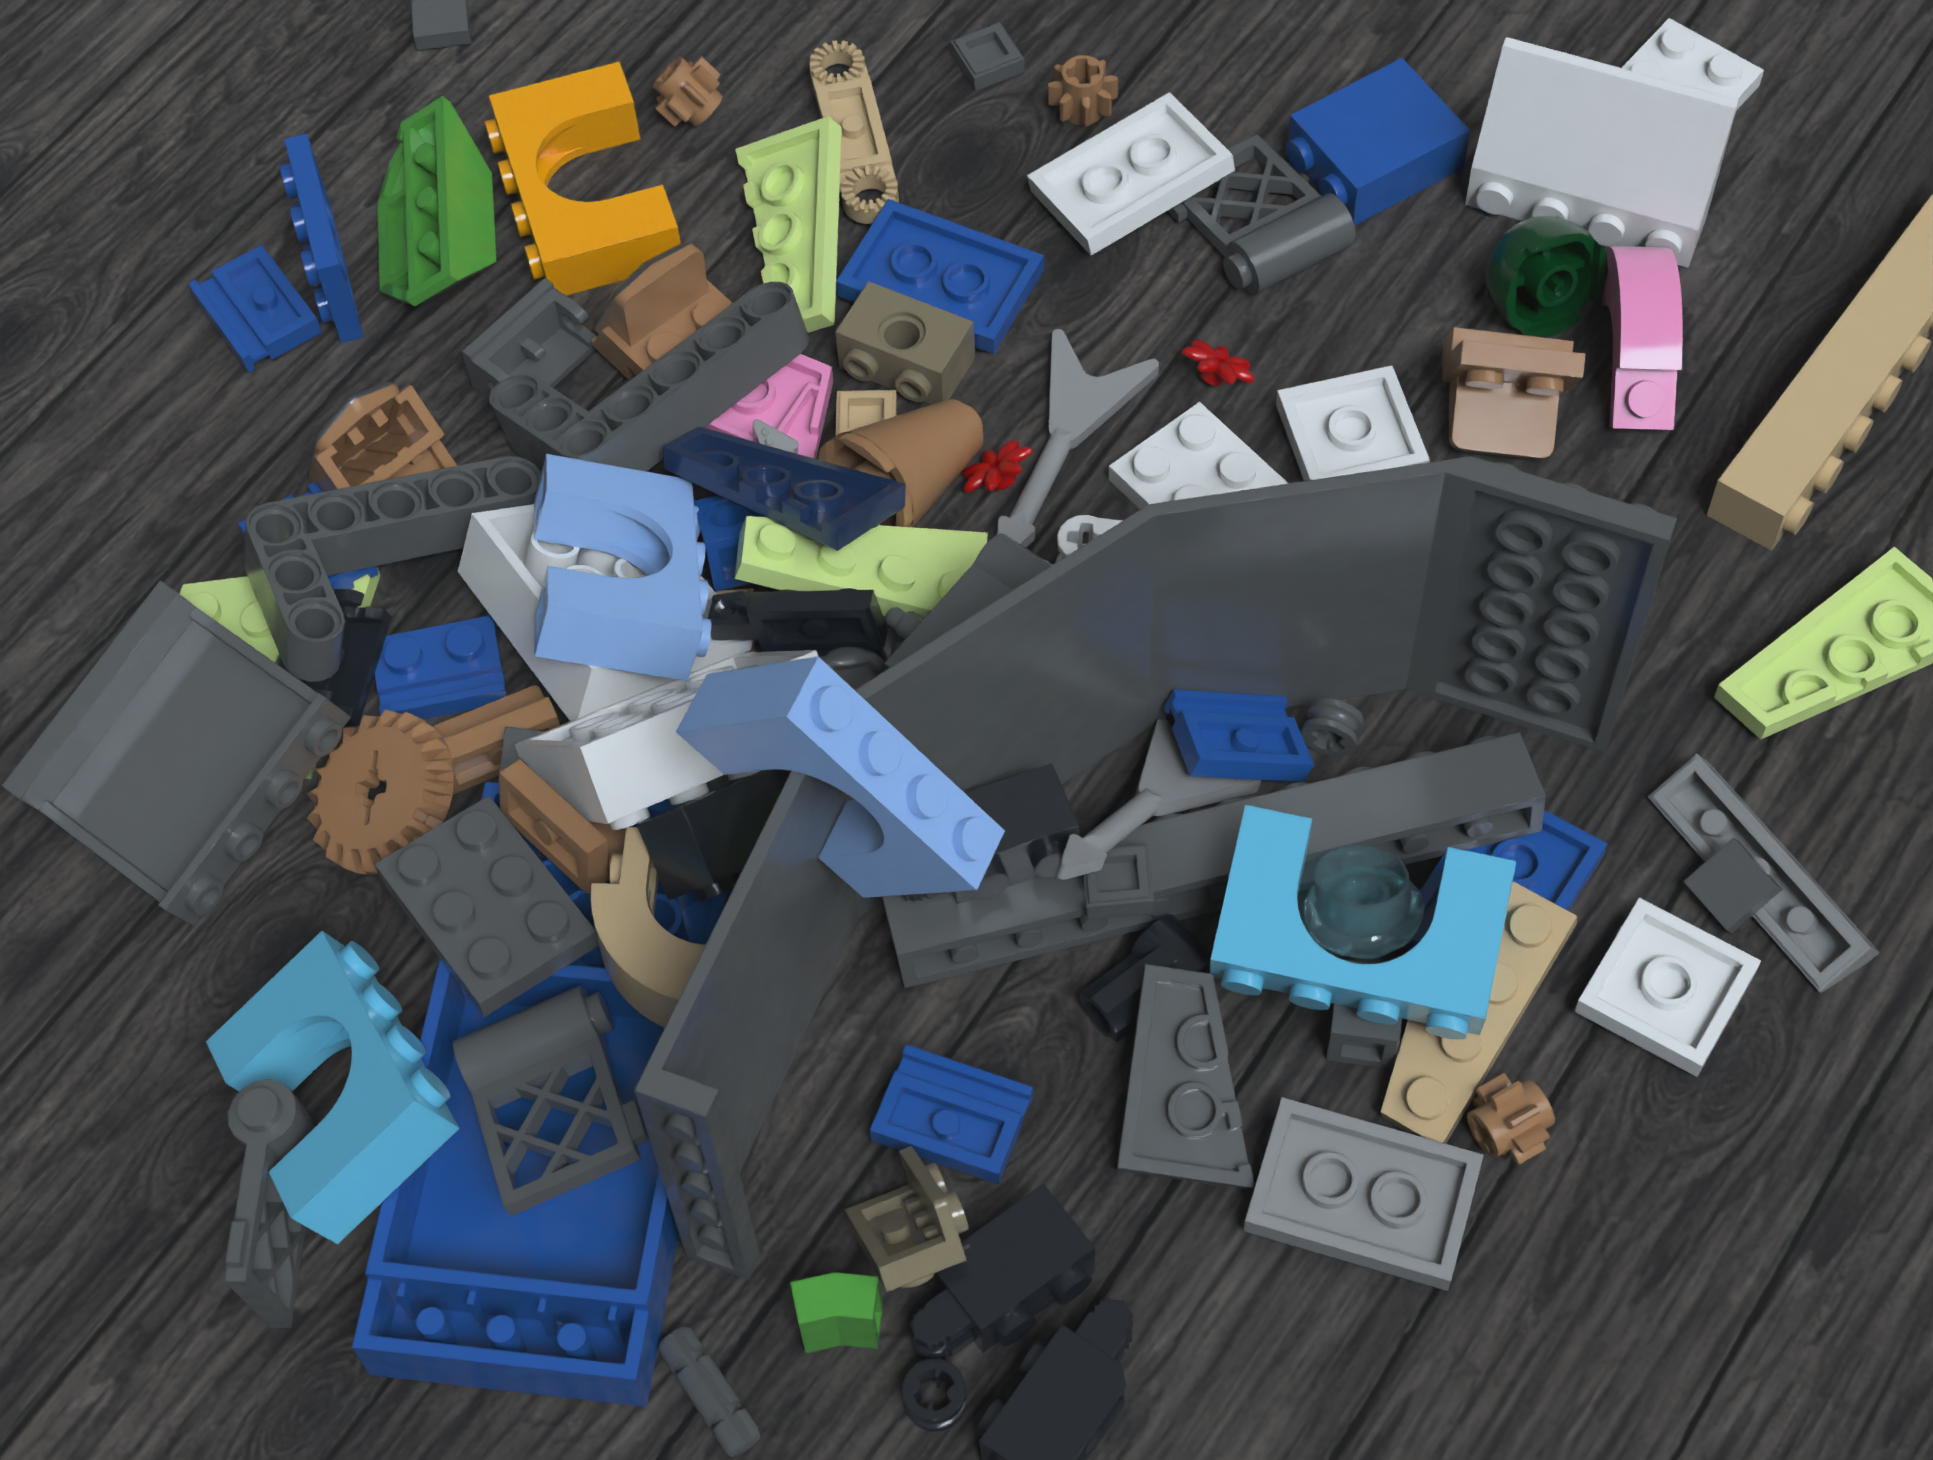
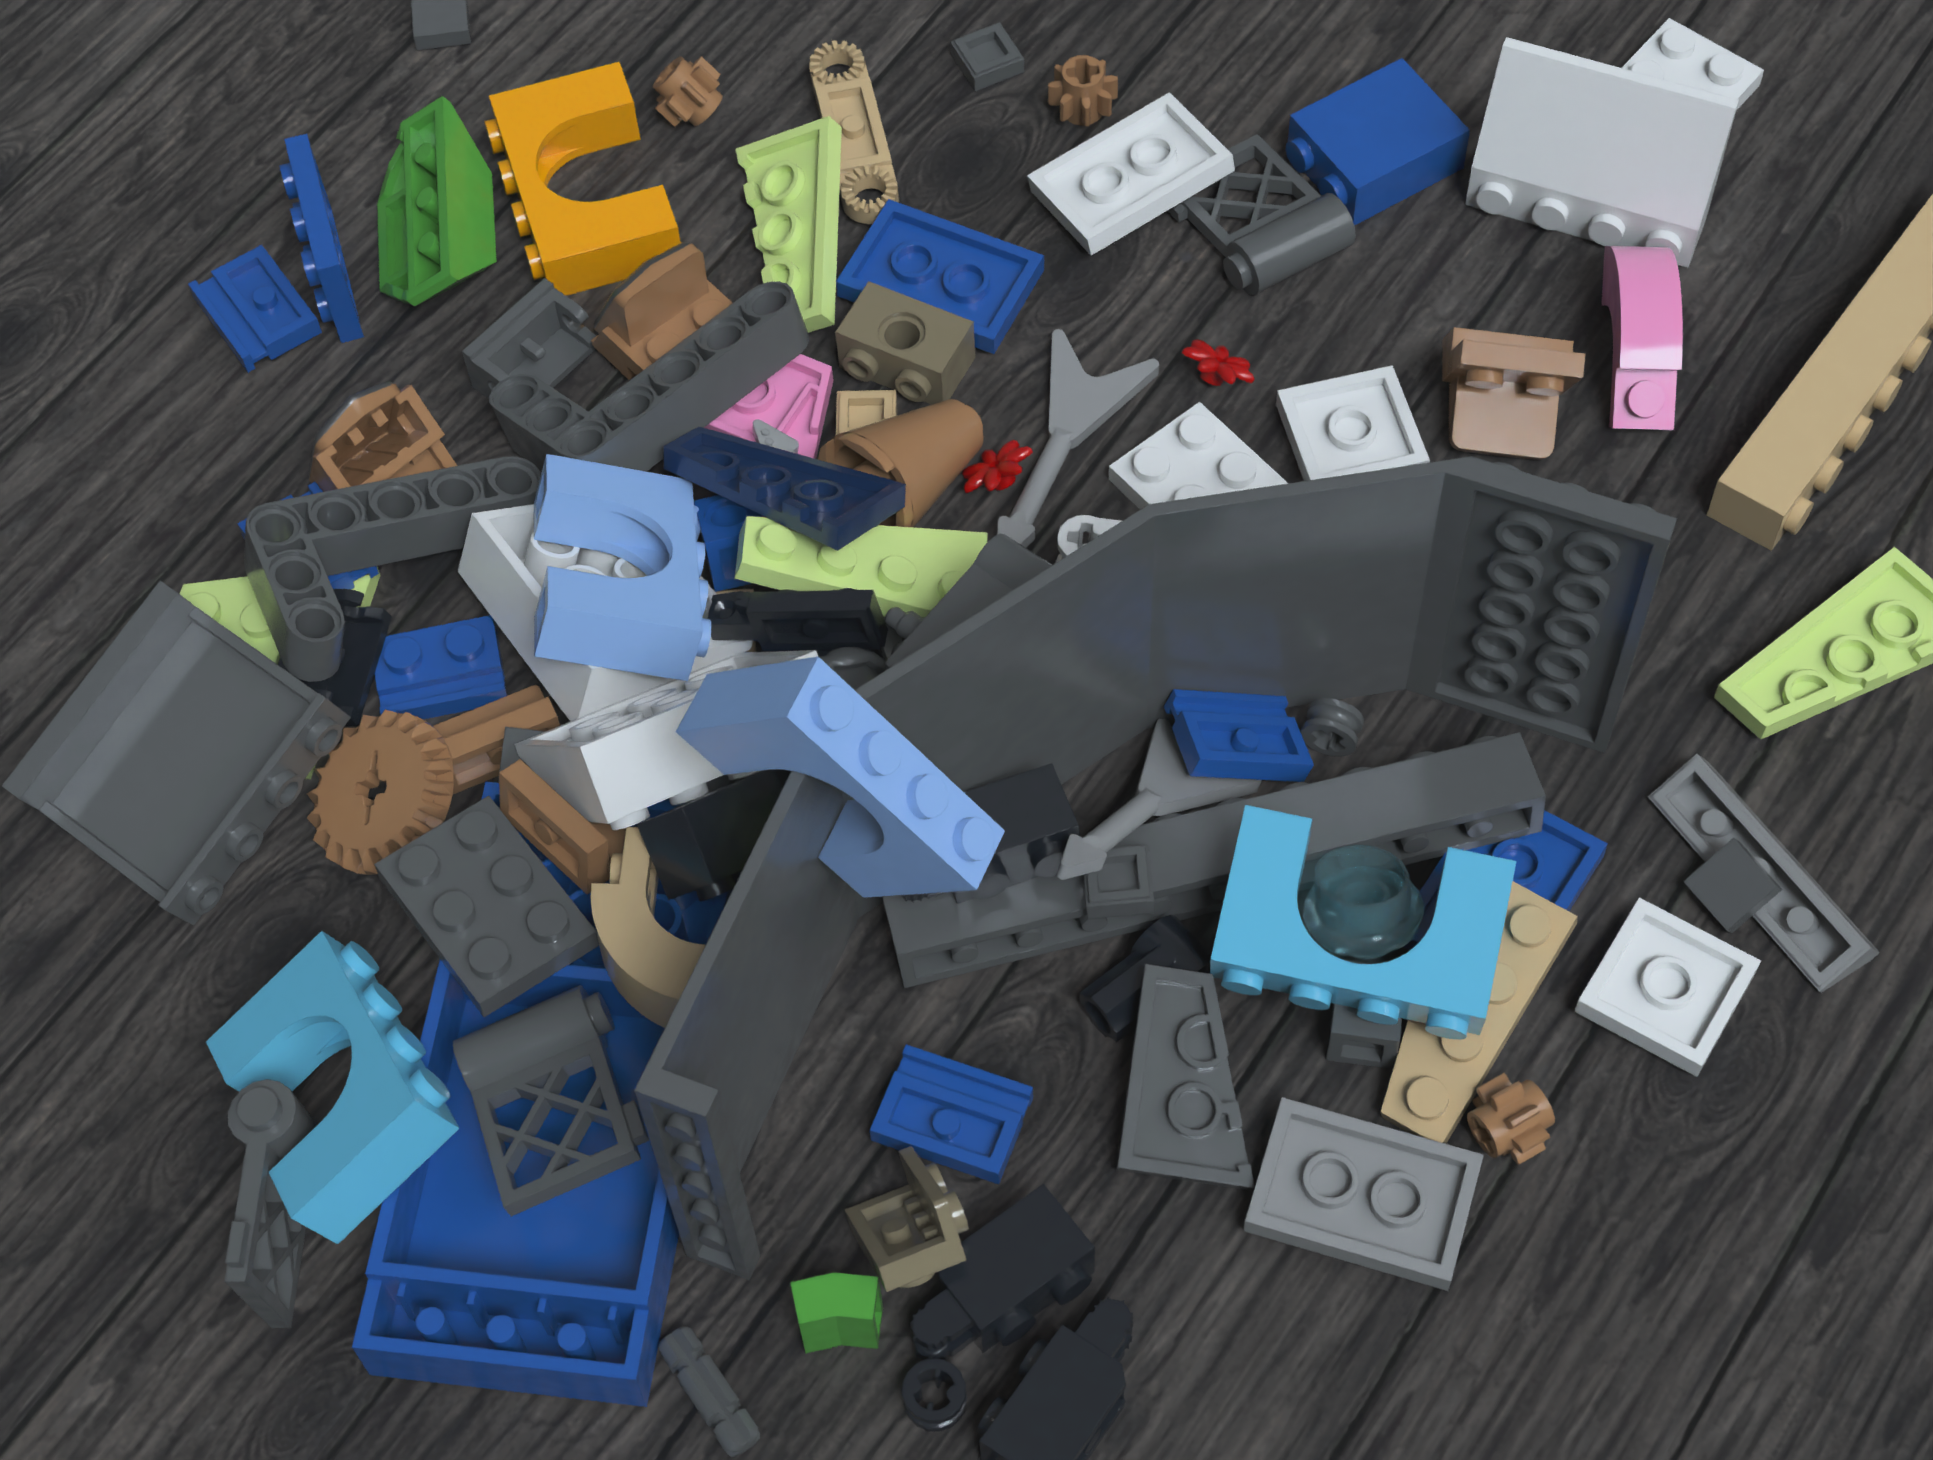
(1545, 274): dark green cylinder -> none

